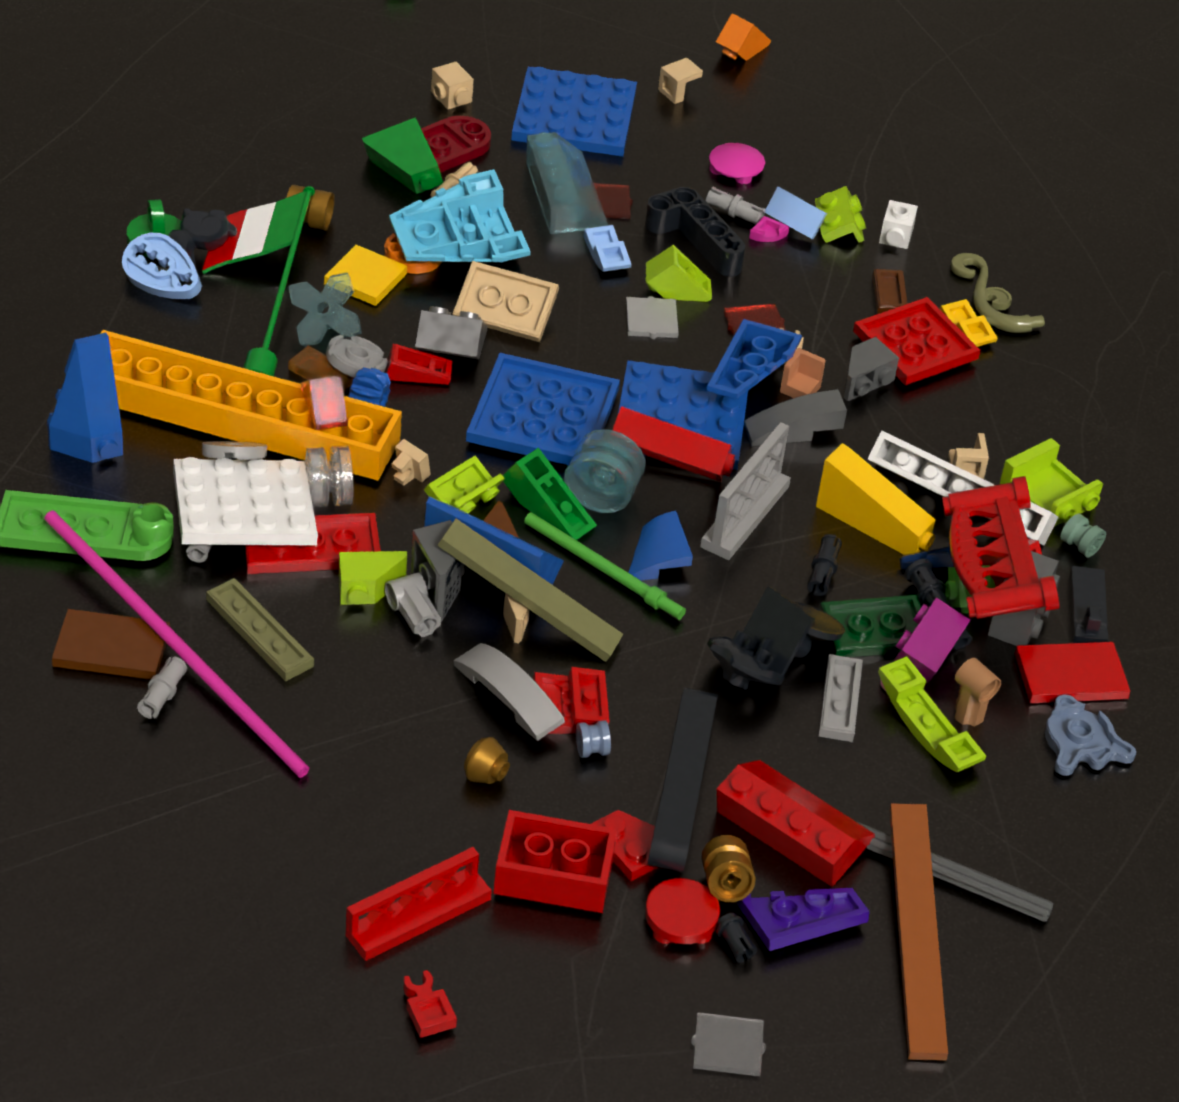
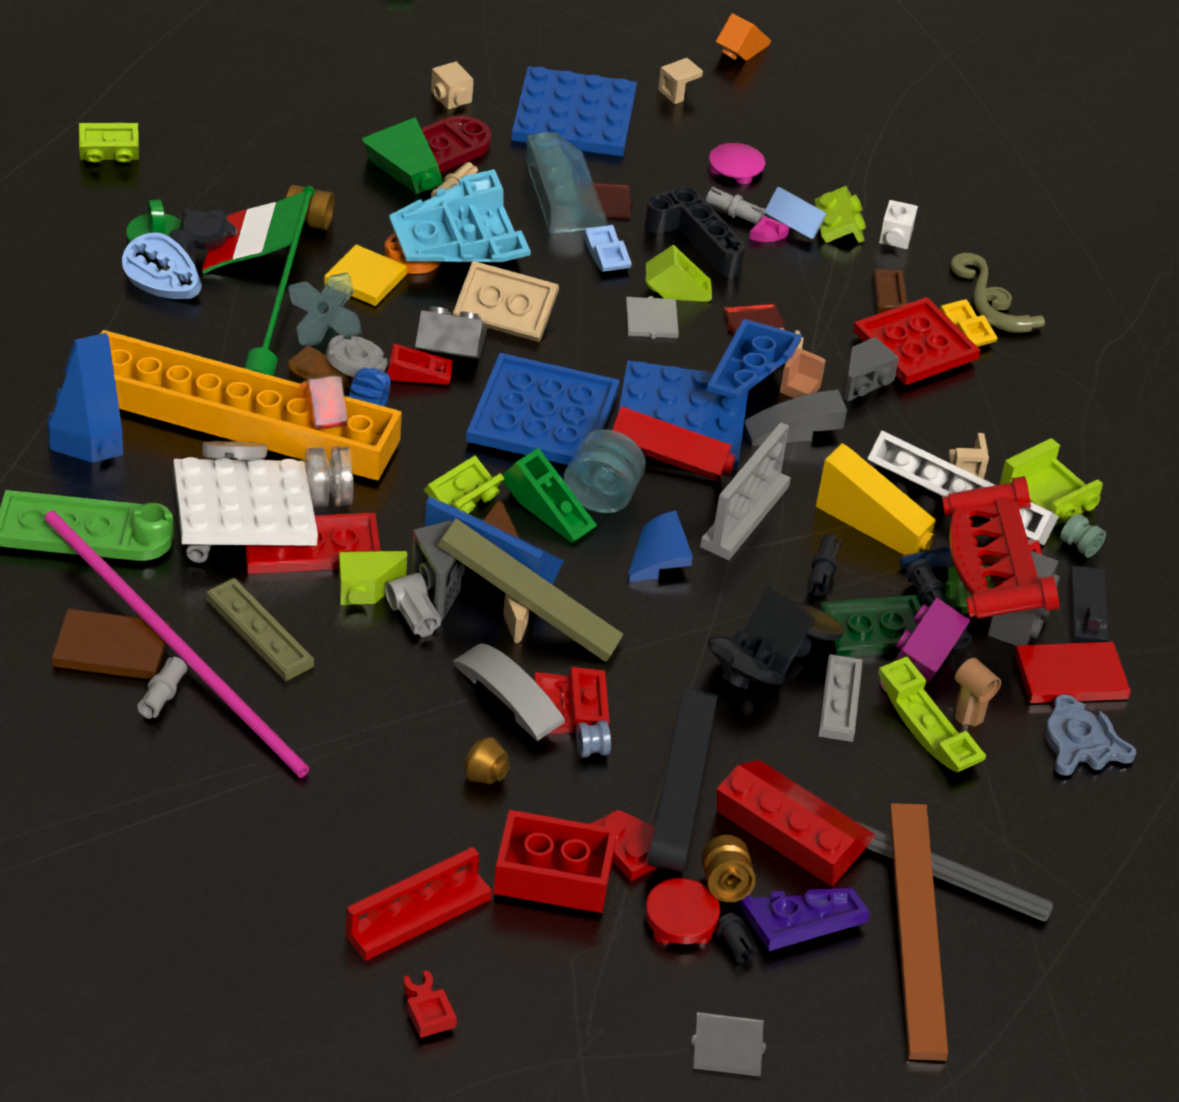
(108, 141): none -> lime bracket
(410, 463): tan tile -> none
(652, 595): bright green bar -> none

